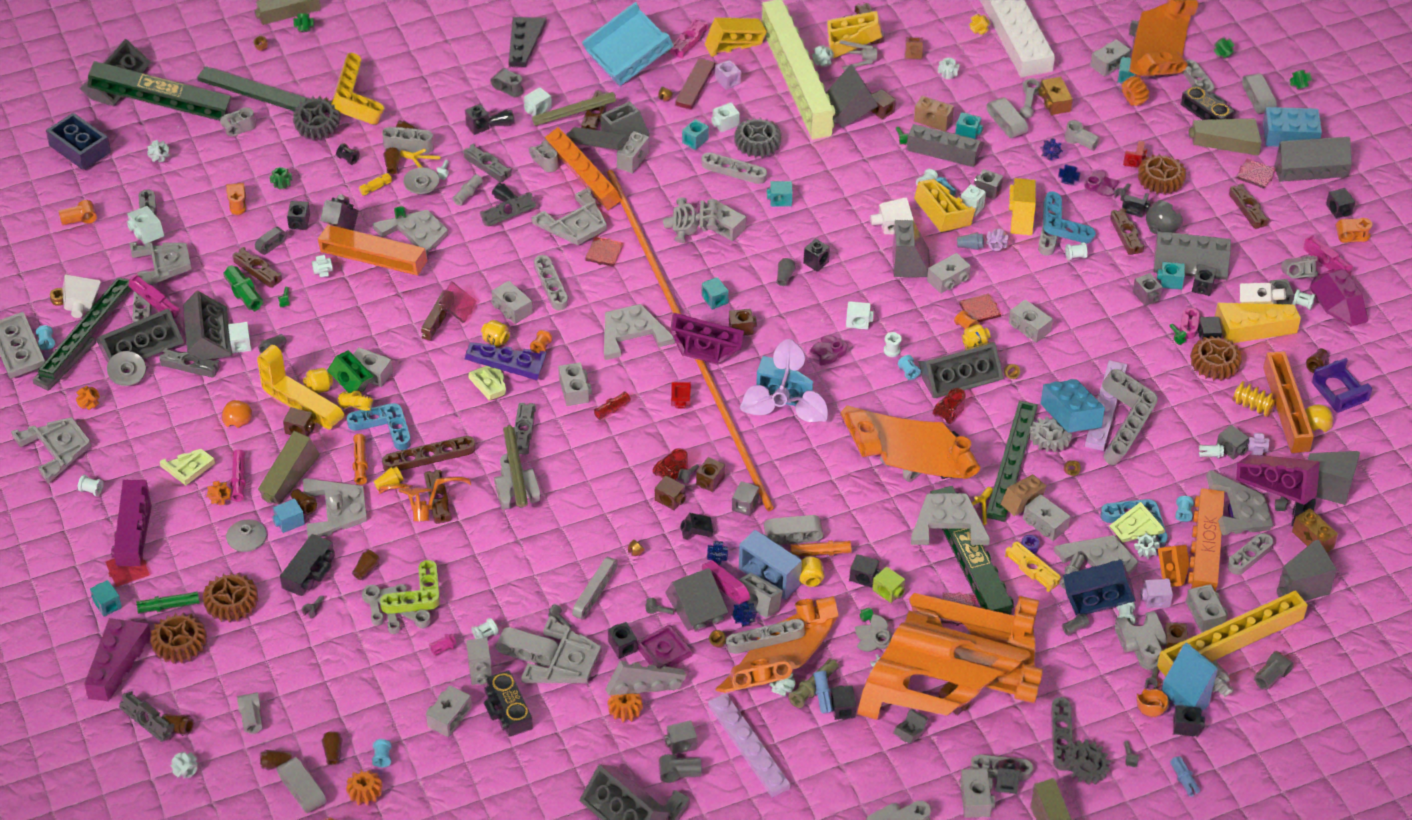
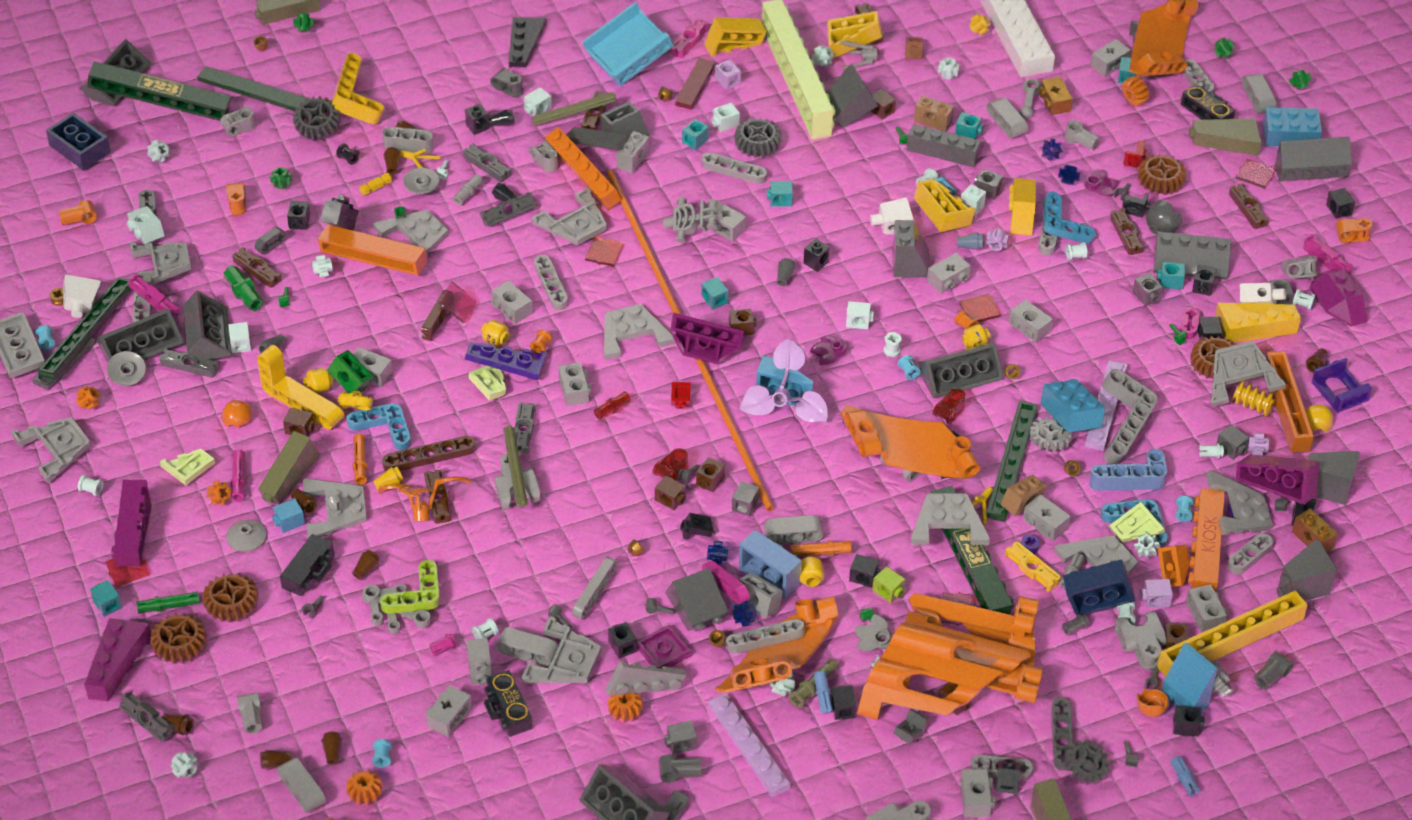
(1131, 476): none -> medium blue beam
(1240, 364): none -> light grey wing

